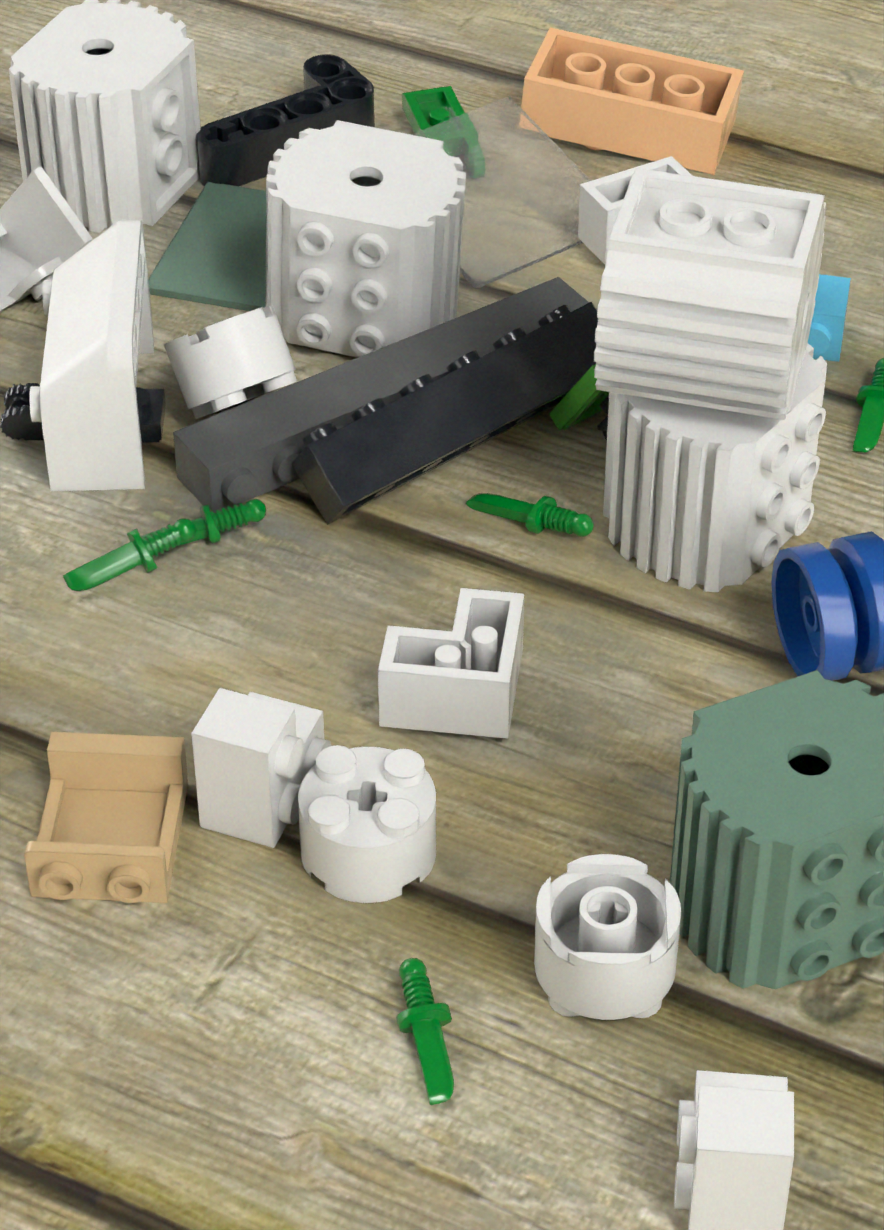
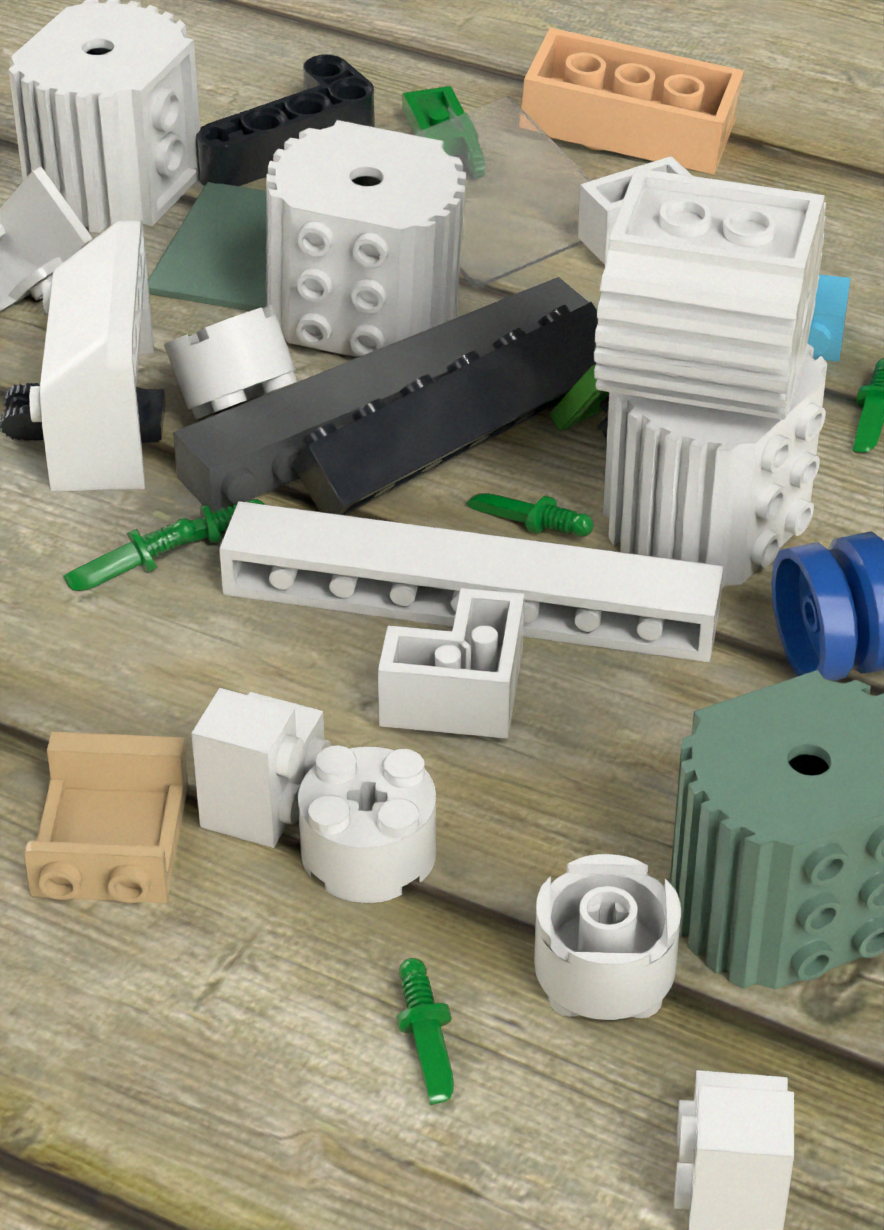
(419, 573): none -> white brick

